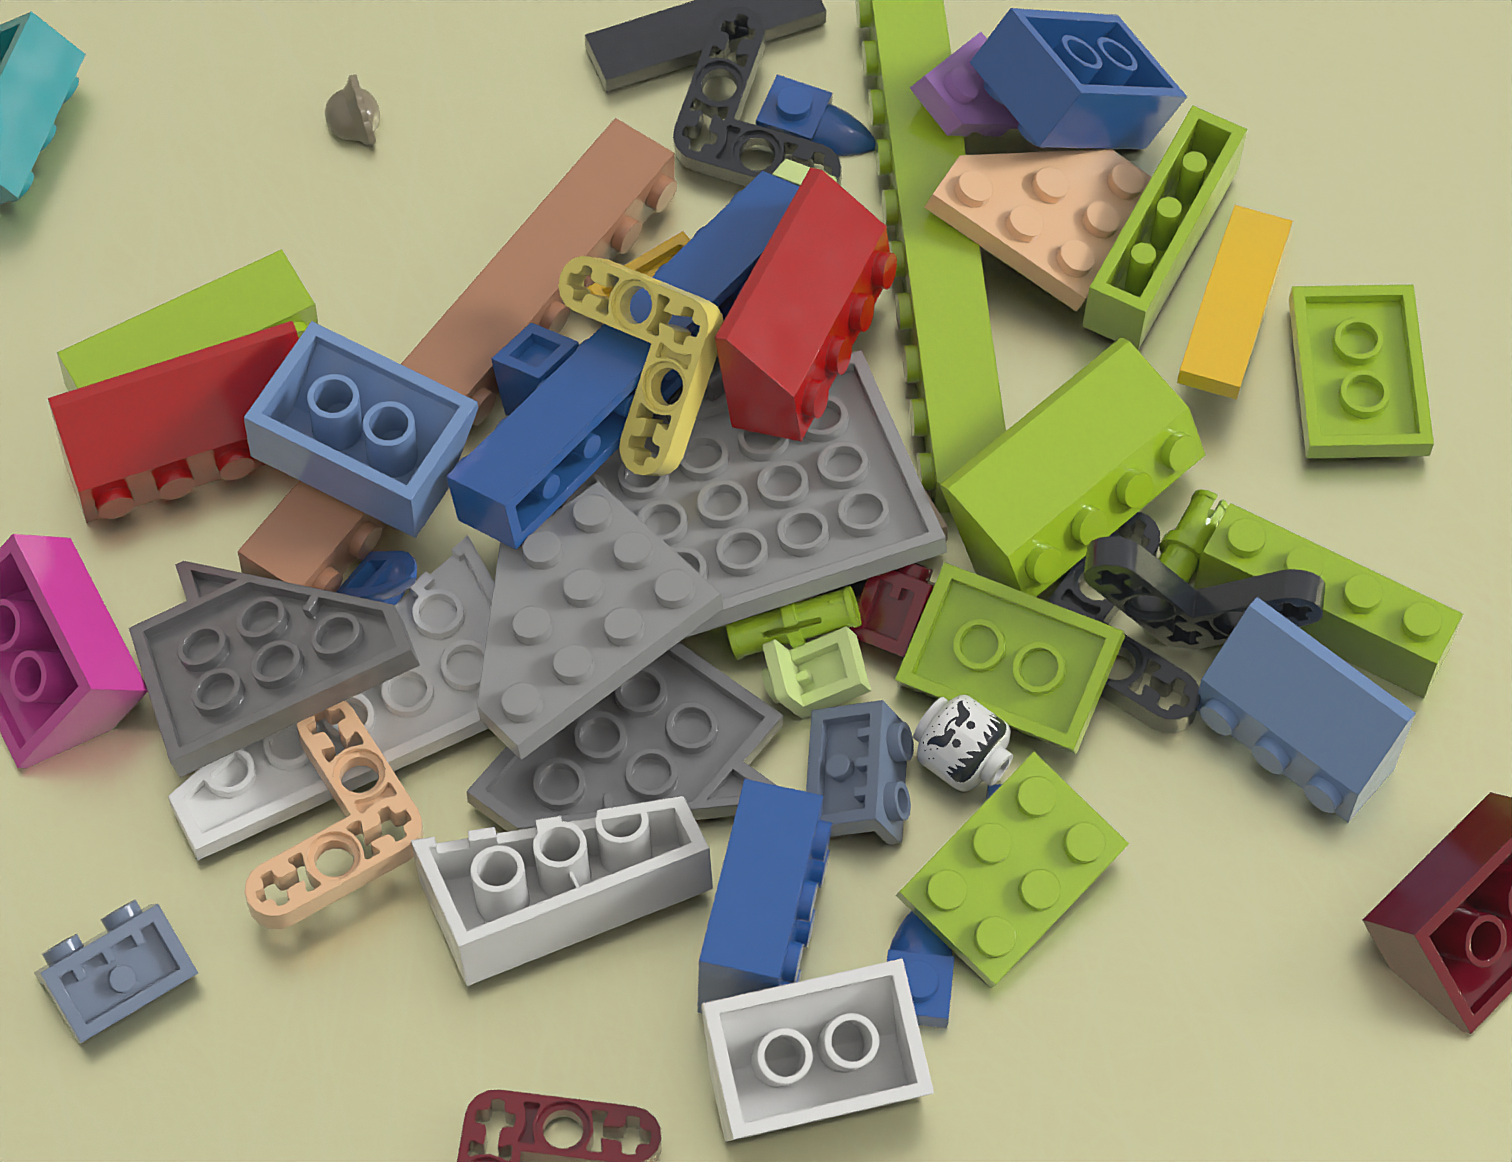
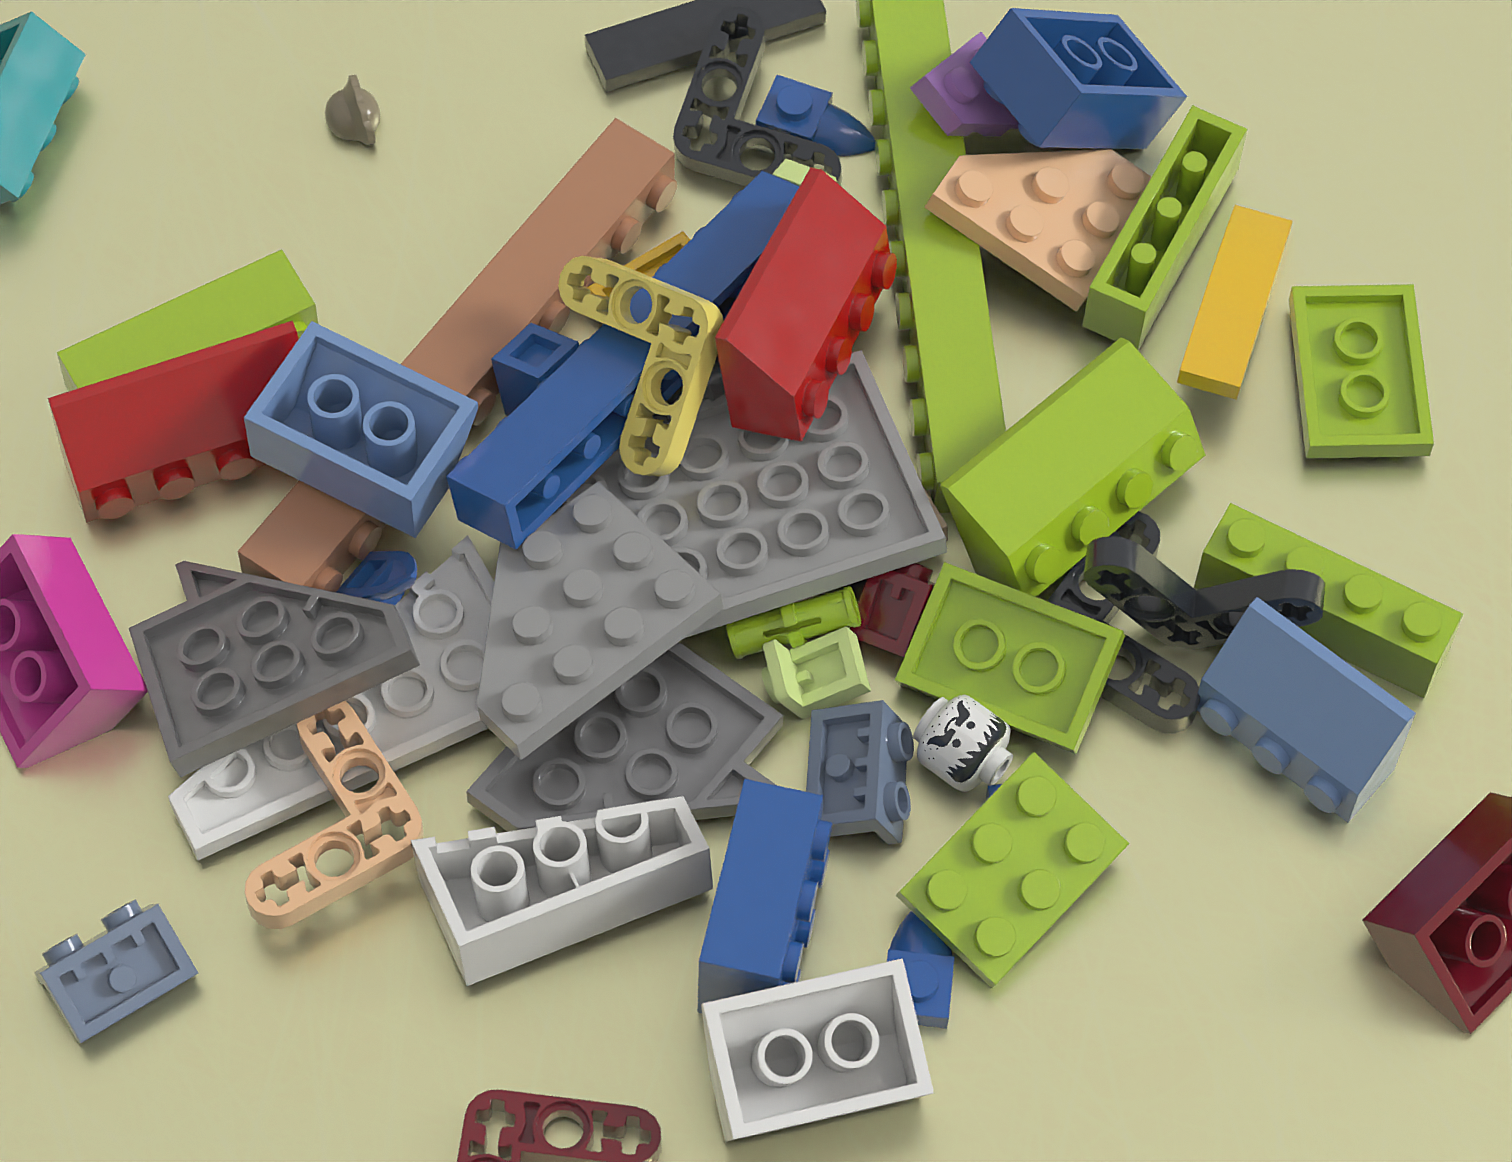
(1184, 546): lime pin -> none

